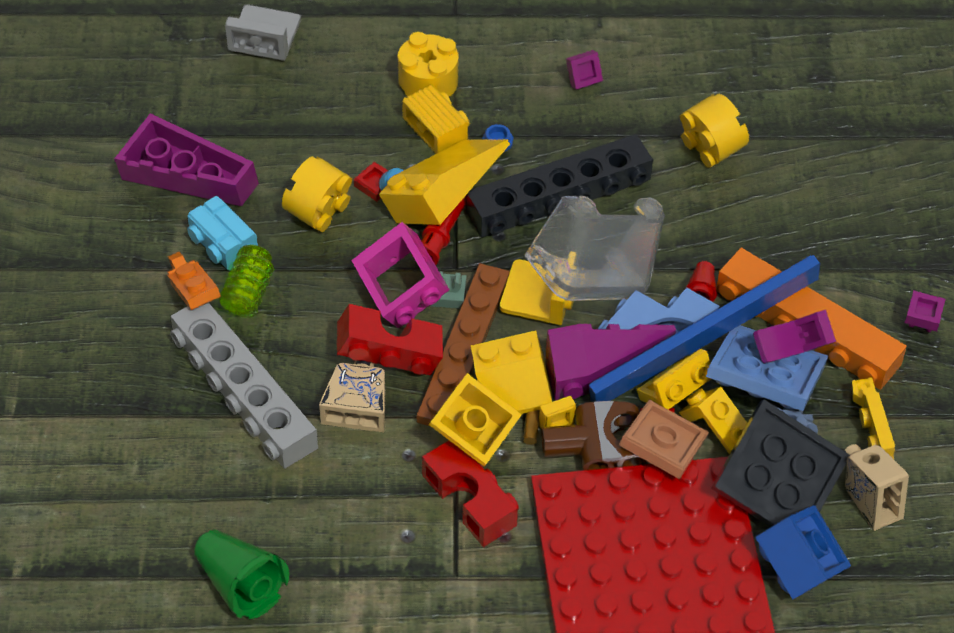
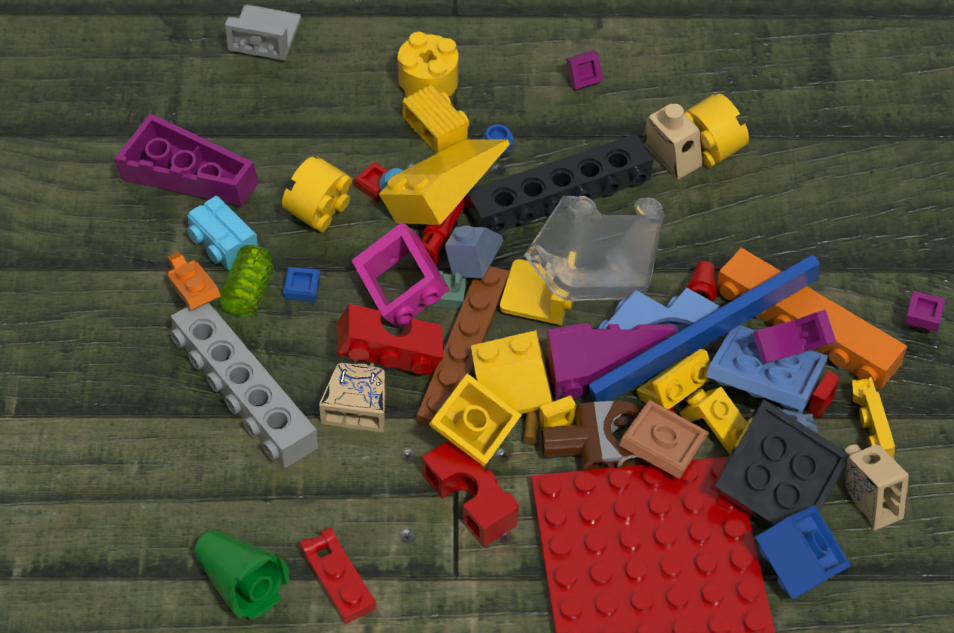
(302, 284): none -> blue tile
(337, 576): none -> red plate
(472, 250): none -> sand blue slope
(673, 140): none -> tan torso
(823, 394): none -> red tile

